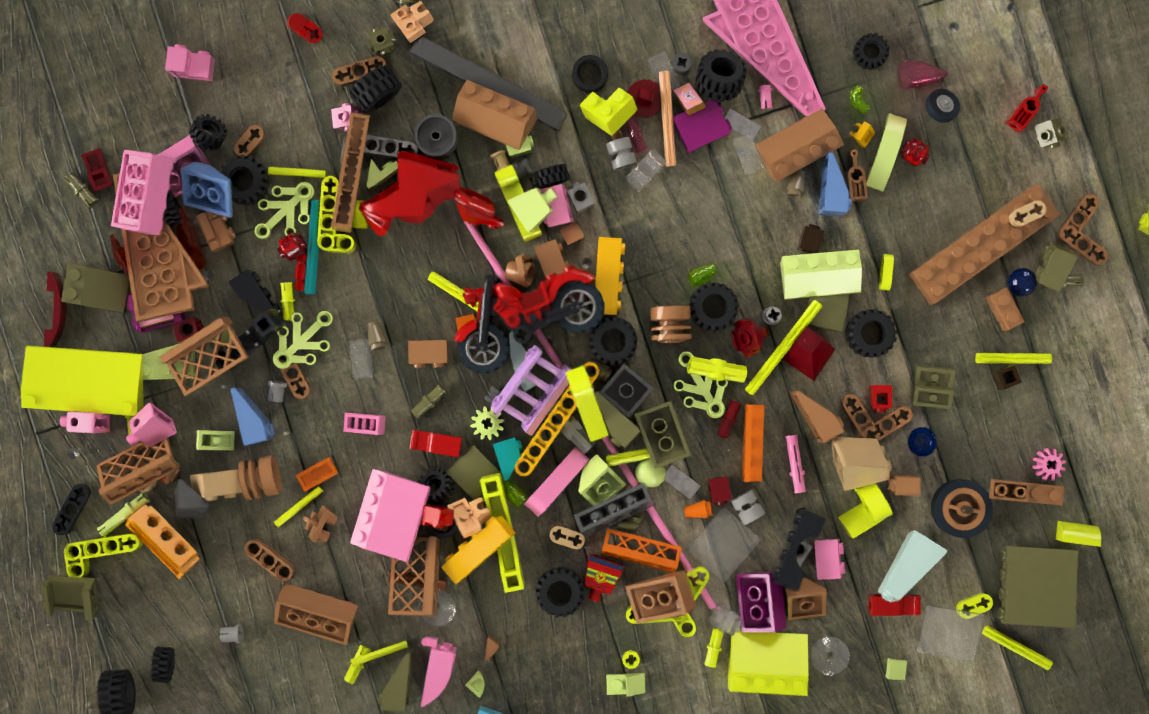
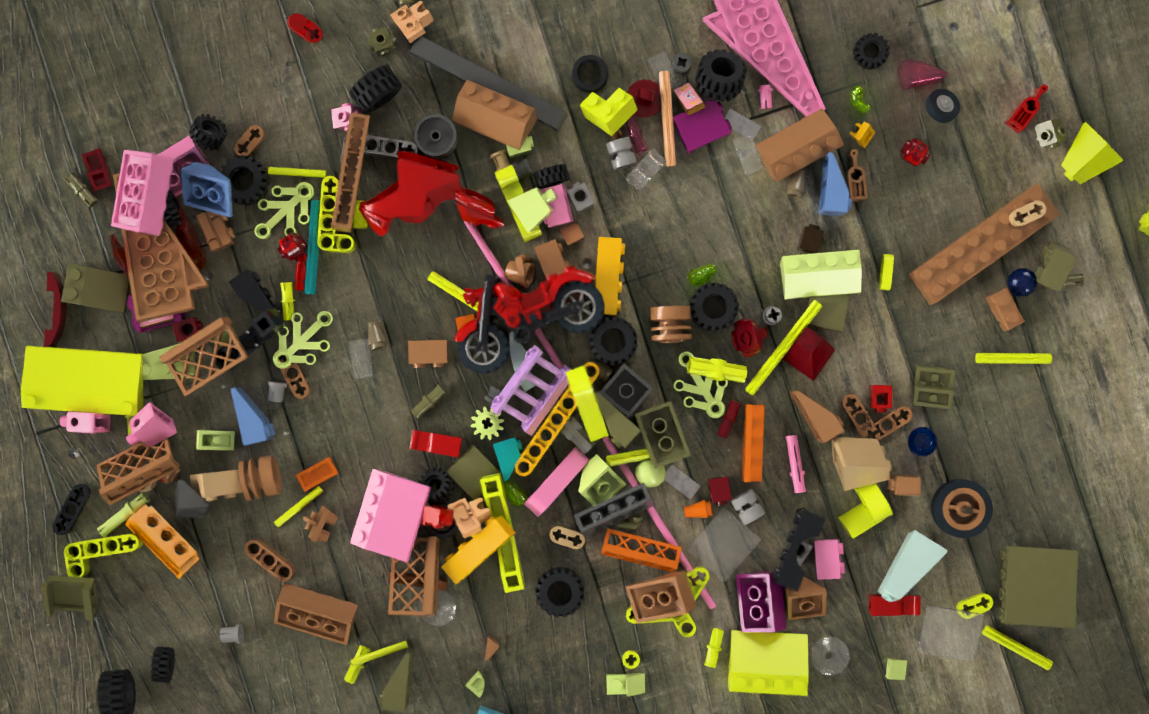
(189, 65): bright pink brick -> none
(347, 80): medium nougat beam -> none
(378, 177): yellowish green slope -> none
(378, 419): bright pink slope -> none
(439, 668): bright pink piece -> none
(601, 575): red torso -> none
(726, 619): clear brick -> none
(886, 152): yellowish green slope -> none
(887, 333): black tyre -> none
(1006, 377): dark brown brick -> none
(1026, 492): medium nougat slope -> none
(1052, 456): bright pink gear -> none
(1075, 230): medium nougat beam -> none
(1078, 533): neon yellow brick -> none
(1089, 156): none -> neon yellow slope

